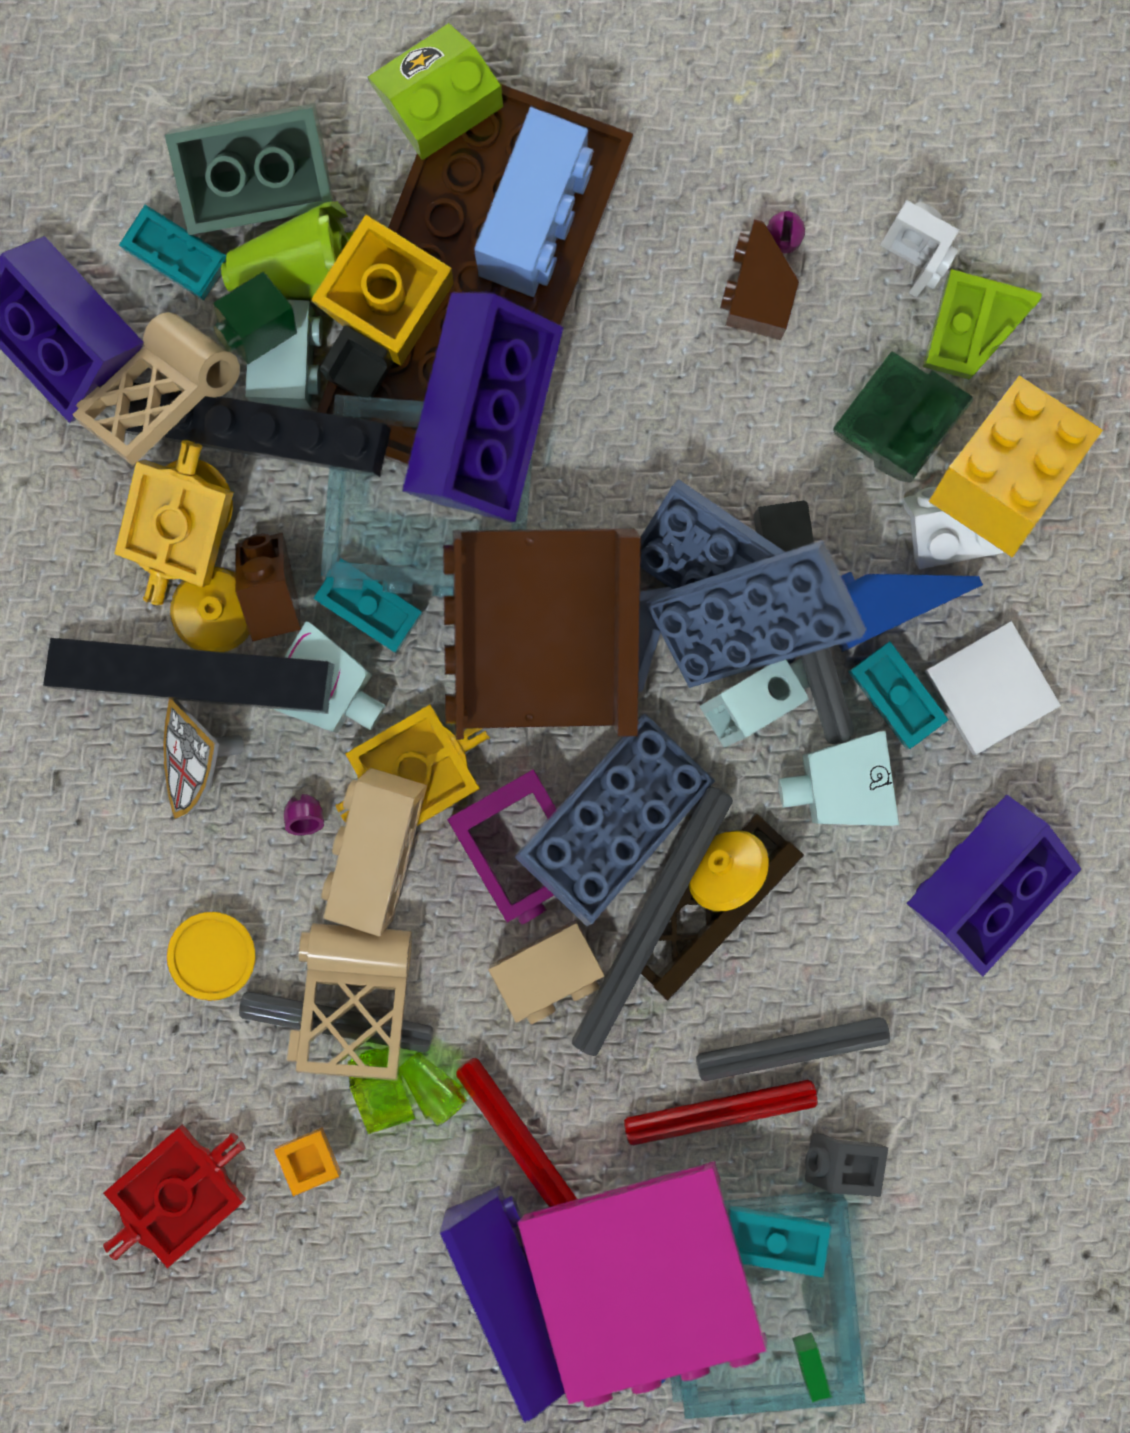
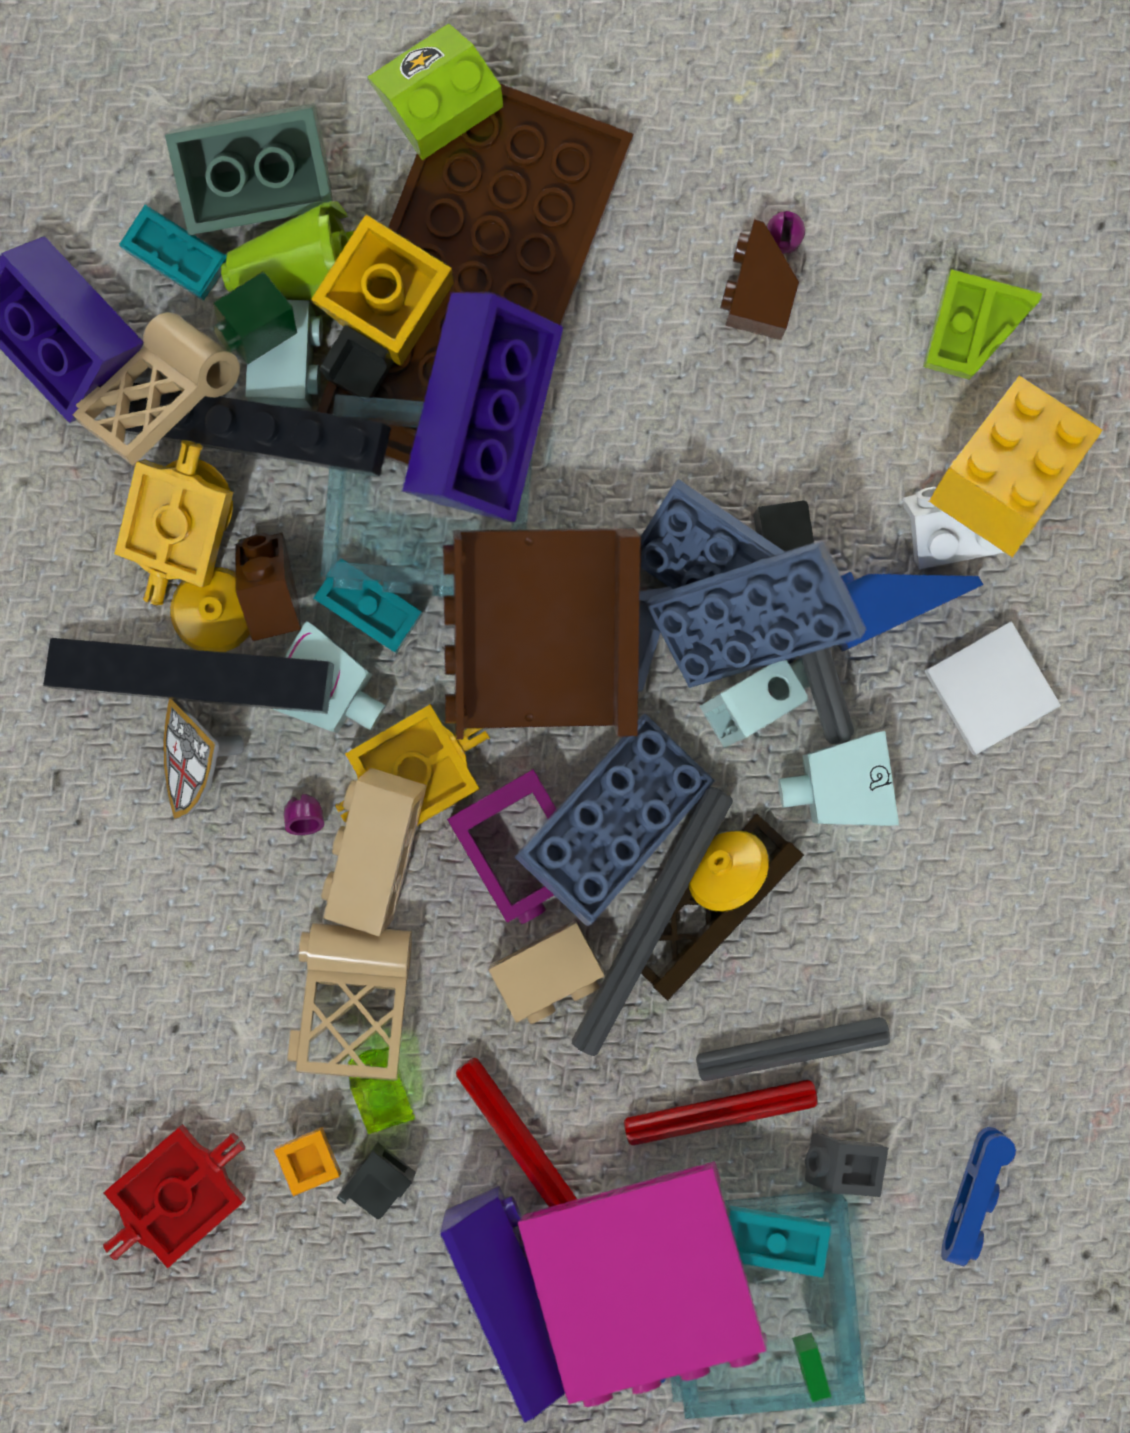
(211, 956): yellow piece -> none
(351, 1025): dark grey axle -> none
(377, 1182): none -> pearl dark grey panel
(433, 1089): clear neon green cone -> none
(534, 203): light blue brick -> none
(898, 695): teal plate -> none
(902, 417): clear green brick -> none
(923, 241): white bracket -> none
(976, 1196): none -> blue plate
(995, 884): dark purple slope -> none

